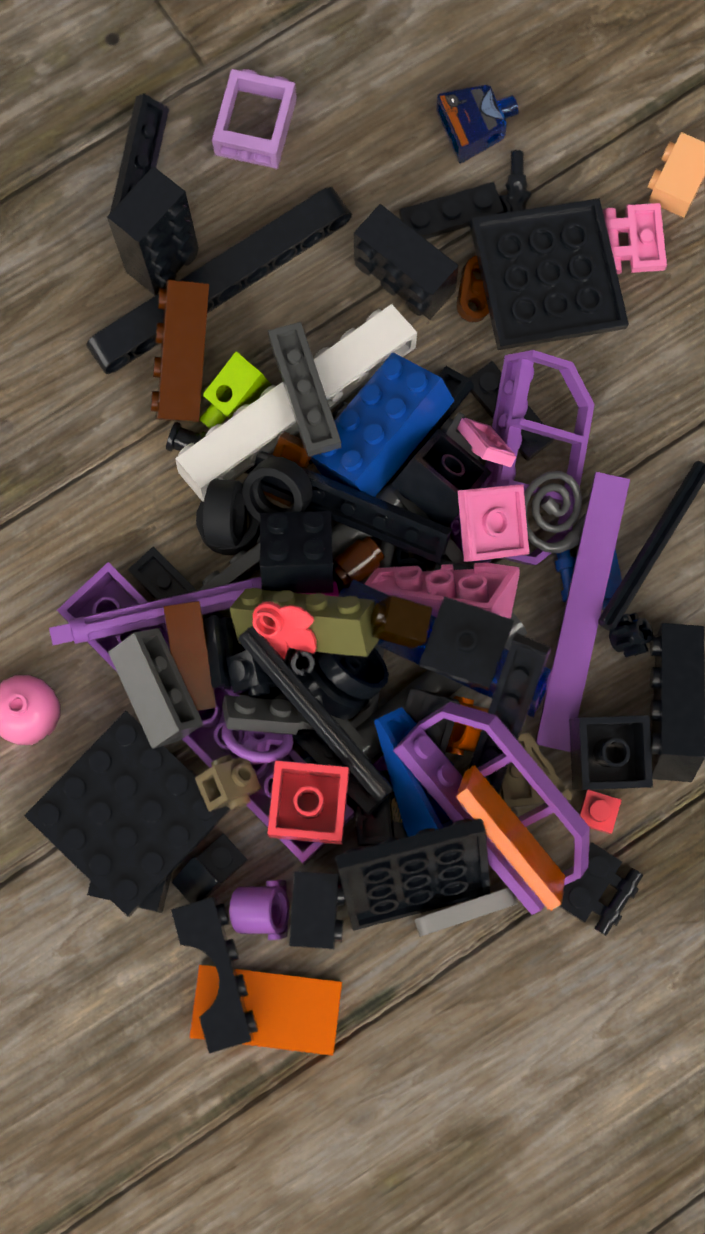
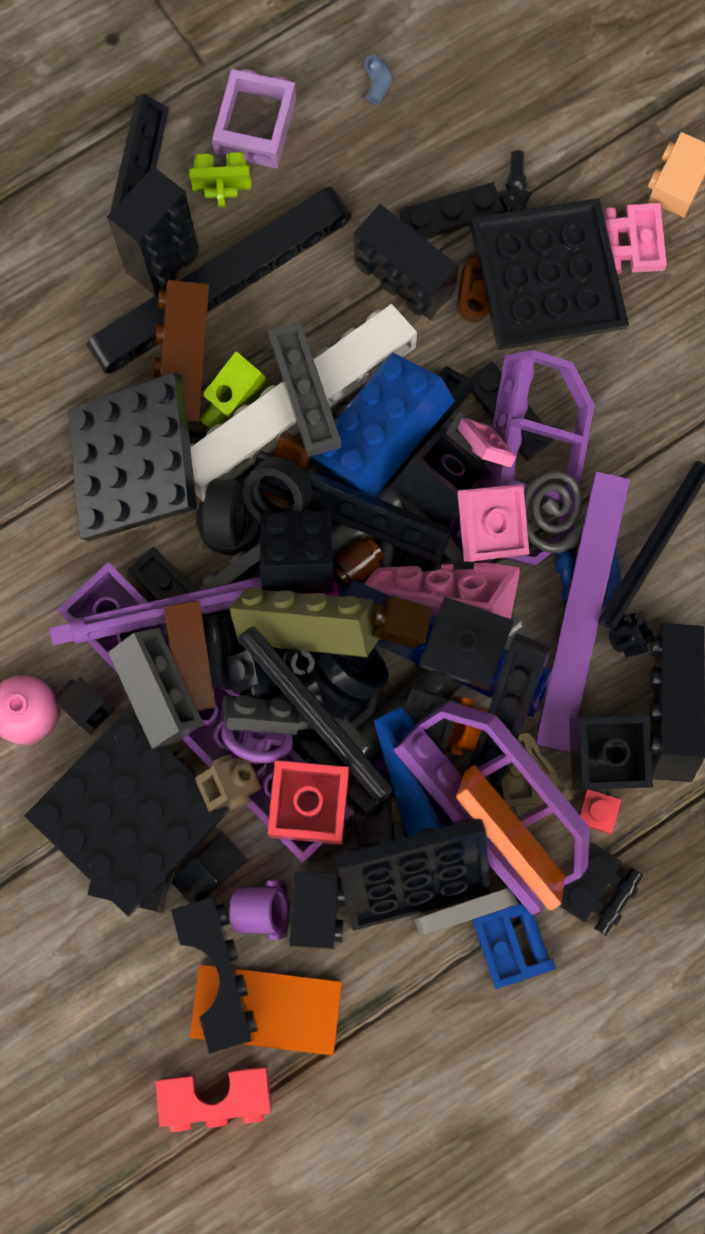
(84, 704): none -> black slope
(132, 457): none -> black plate
(182, 1104): none -> coral arch
(220, 181): none -> lime hips
(286, 628): coral plate -> none
(380, 77): none -> sand blue arm
(474, 119): clear blue torso -> none
(503, 950): none -> blue plate

